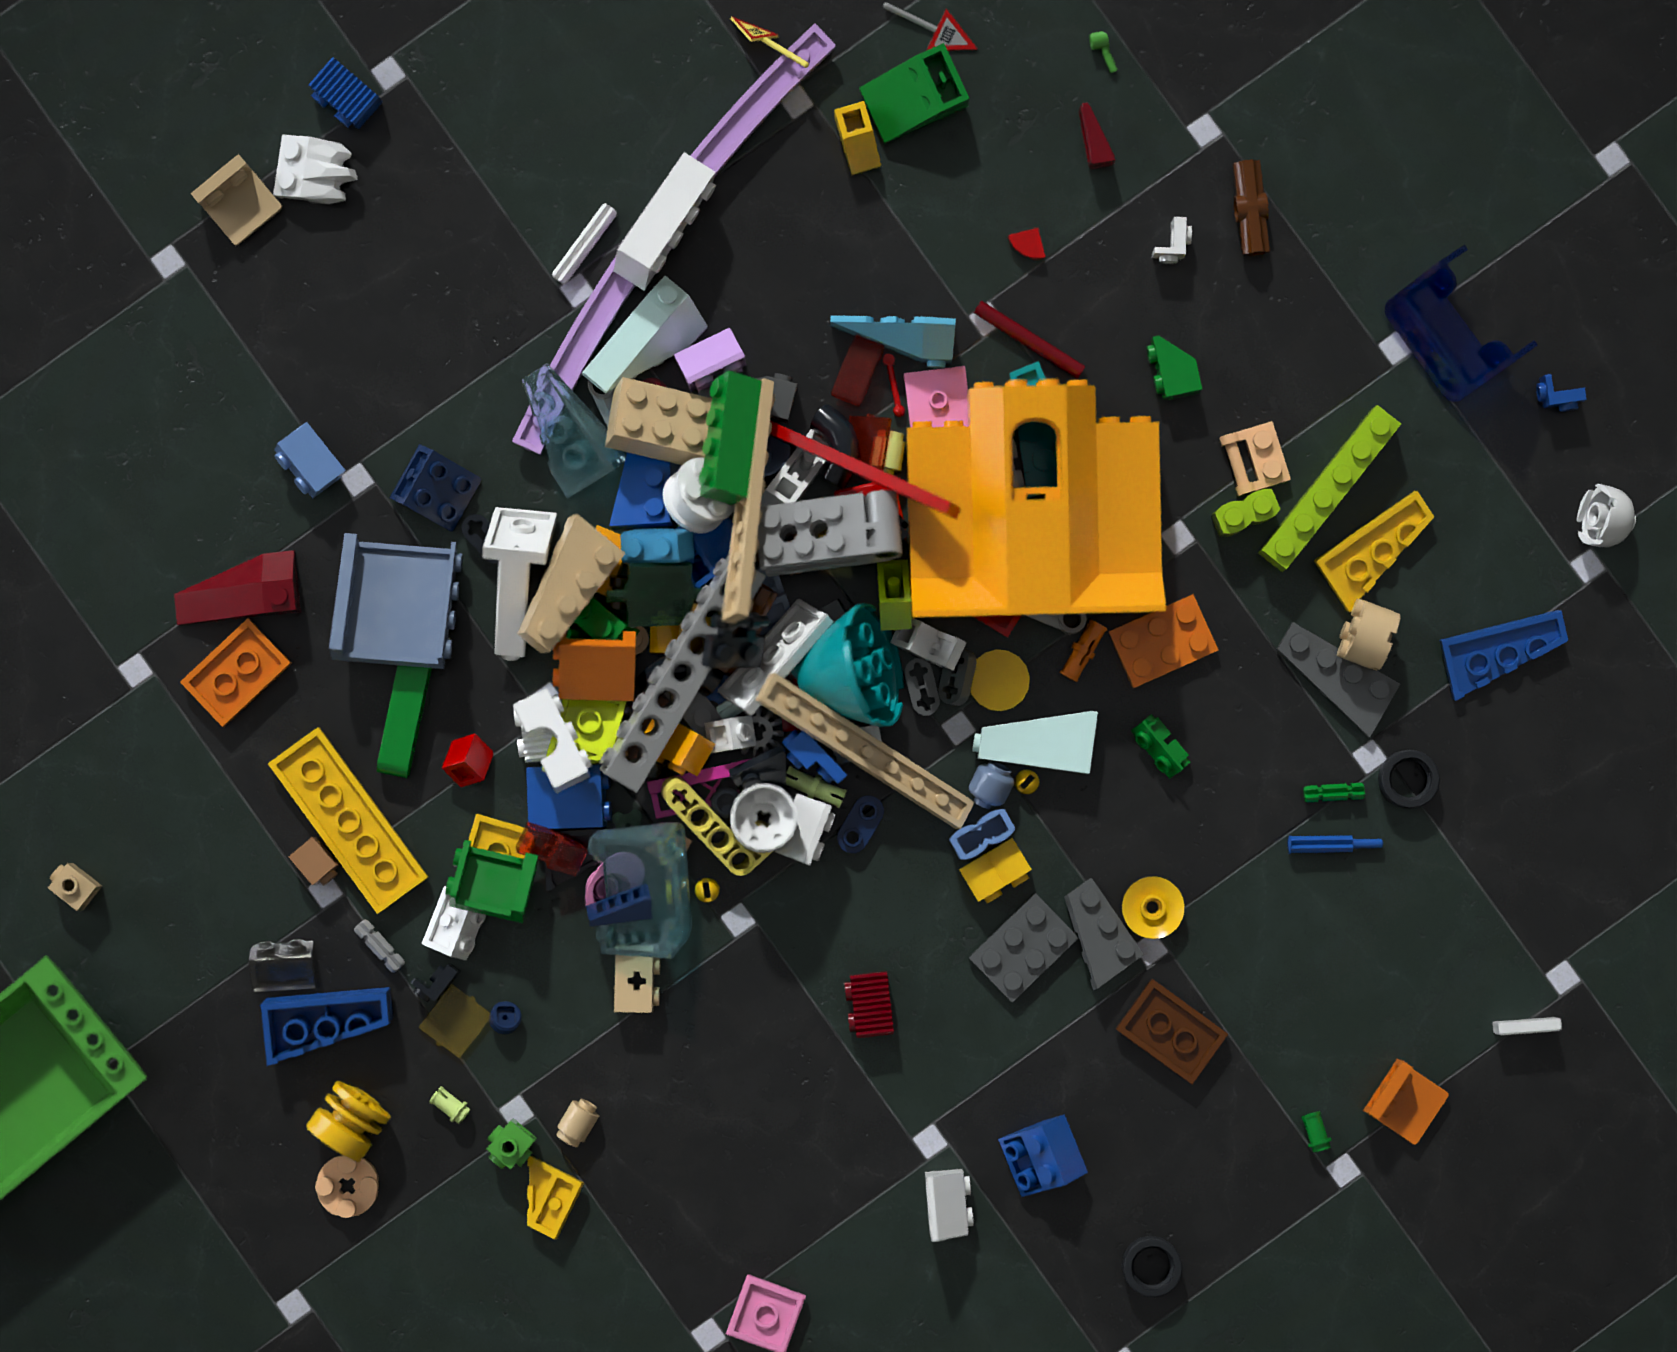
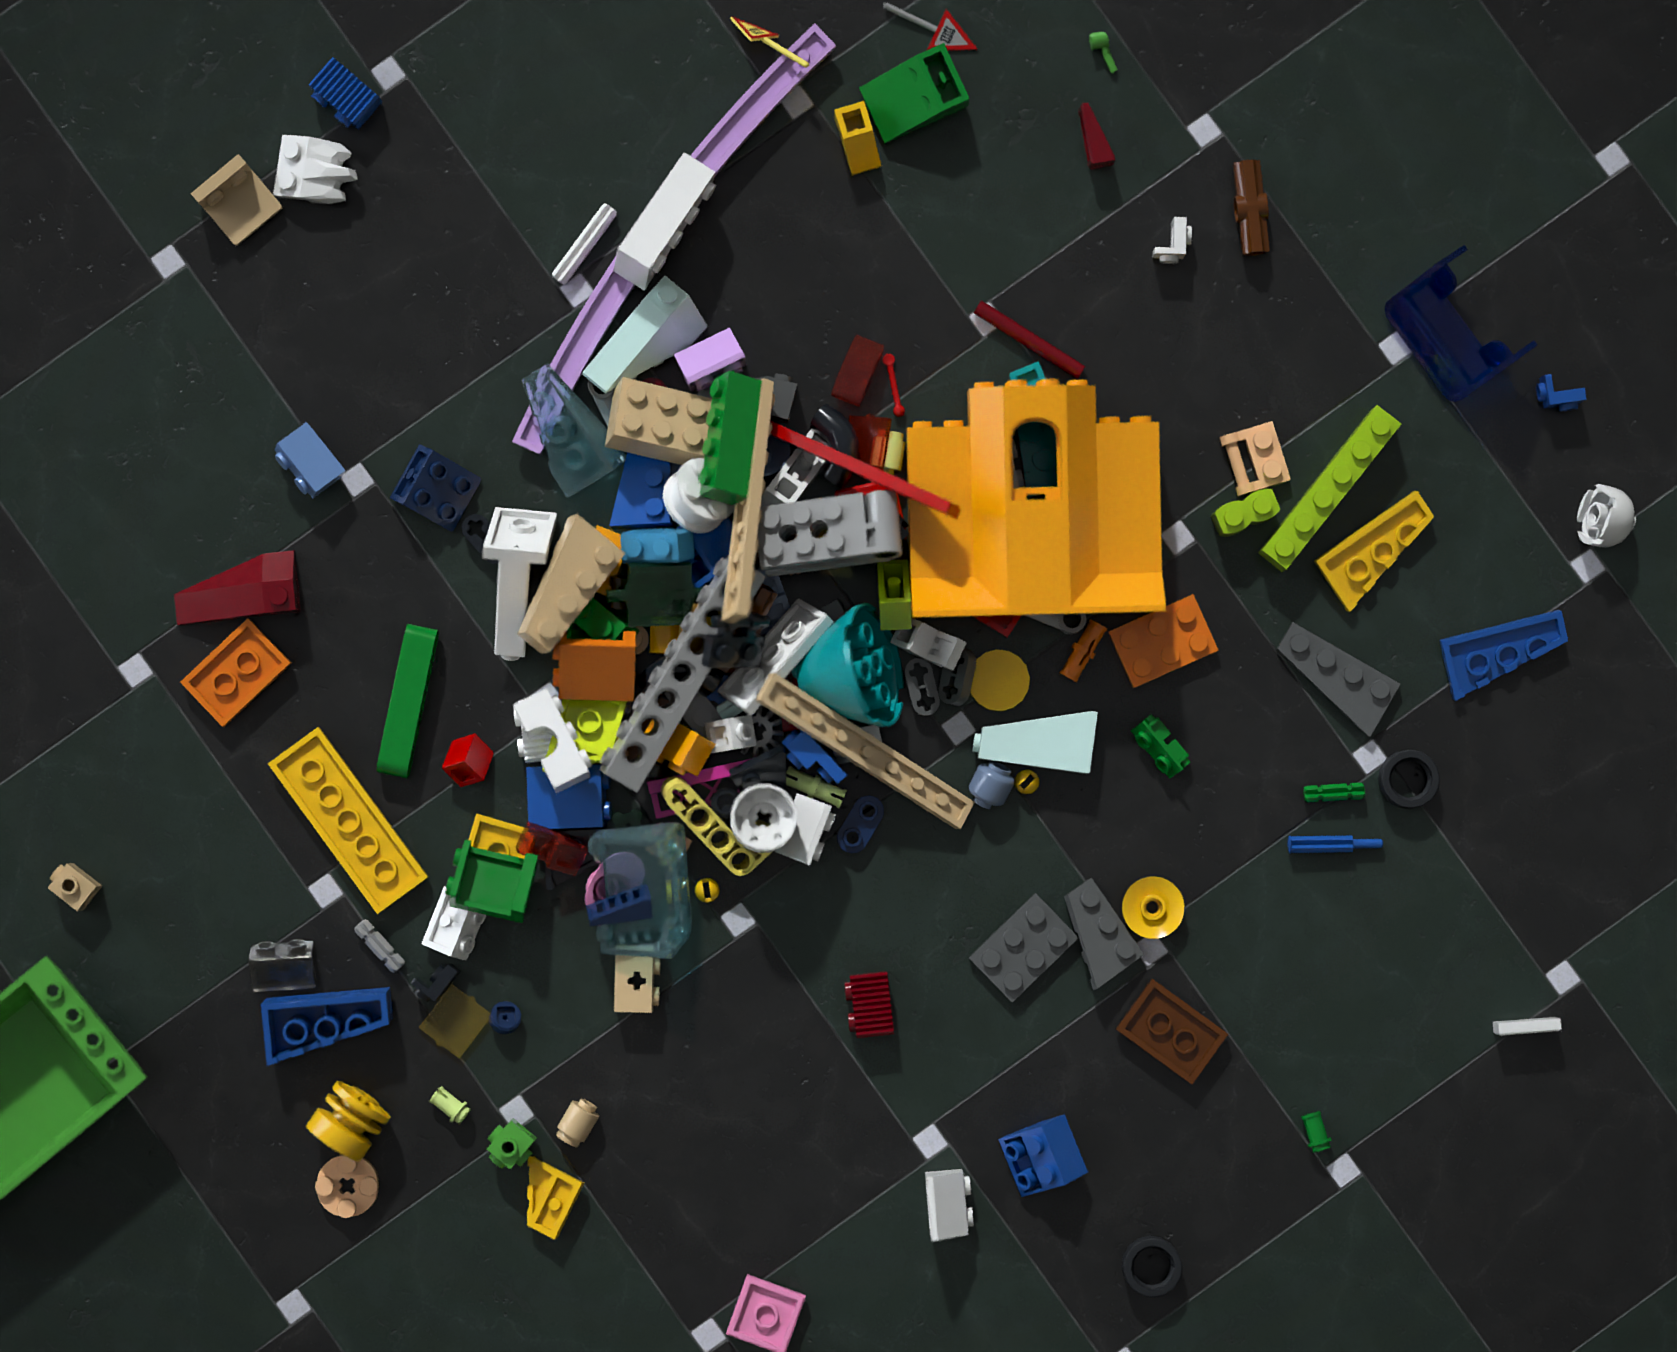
(315, 862): medium nougat brick -> none
(395, 604): sand blue panel -> none
(923, 339): medium azure wedge -> none
(937, 395): bright pink plate -> none
(990, 829): medium blue brick -> none
(995, 870): yellow brick -> none
(1028, 244): red tile -> none
(1175, 369): green slope -> none
(1368, 635): tan brick -> none
(1406, 1101): orange bracket -> none

